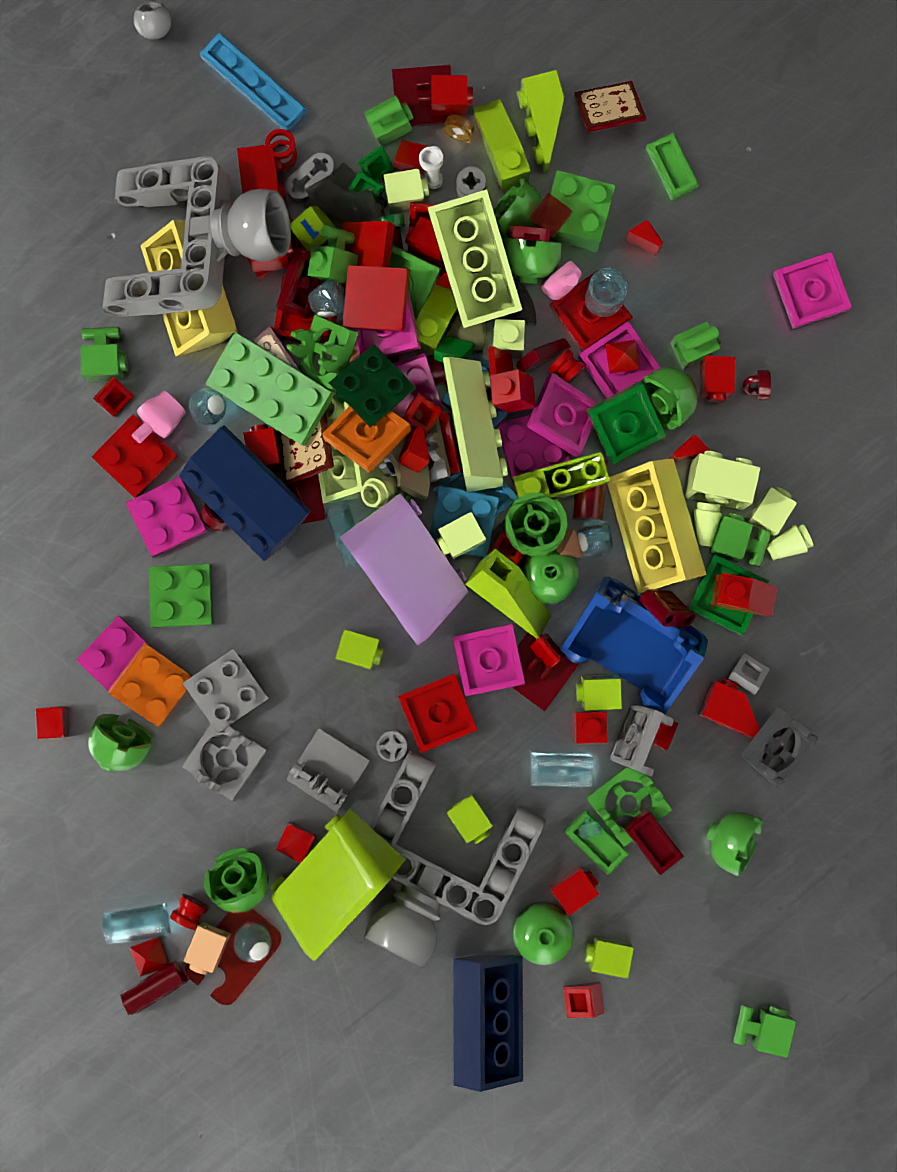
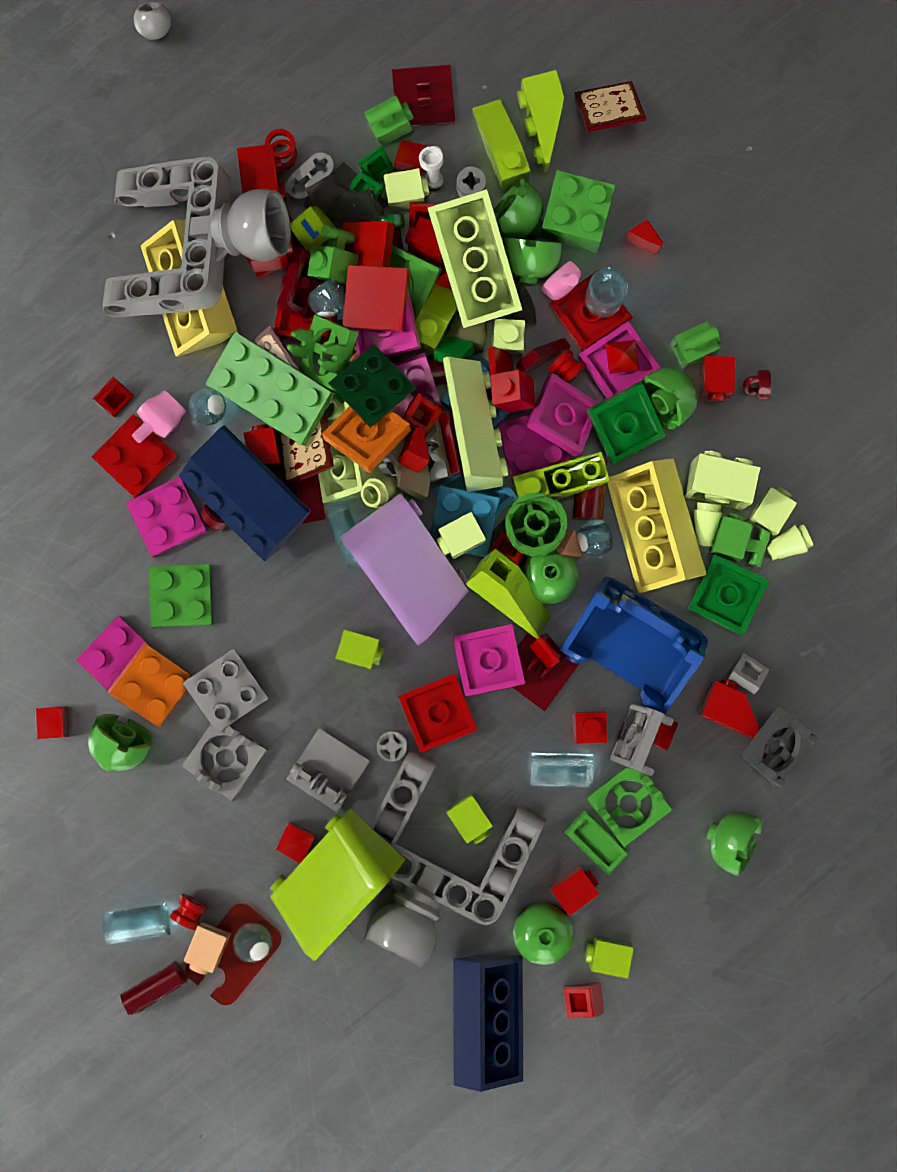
(102, 359): bright green brick -> none
(149, 956): red slope -> none
(237, 881): bright green cylinder -> none
(253, 82): dark azure tile -> none
(450, 95): red brick -> none
(458, 128): tile -> none
(528, 233): dark red tile -> none
(551, 214): clear red plate -> none
(589, 829): clear light blue rock -> none
(599, 692): lime brick -> none
(653, 841): dark red tile -> none
(667, 608): dark red piece -> none
(672, 166): bright green tile -> none
(689, 449): red slope -> none
(744, 594): red slope -> none
(770, 1032): bright green brick -> none
(812, 290): dark pink plate -> none

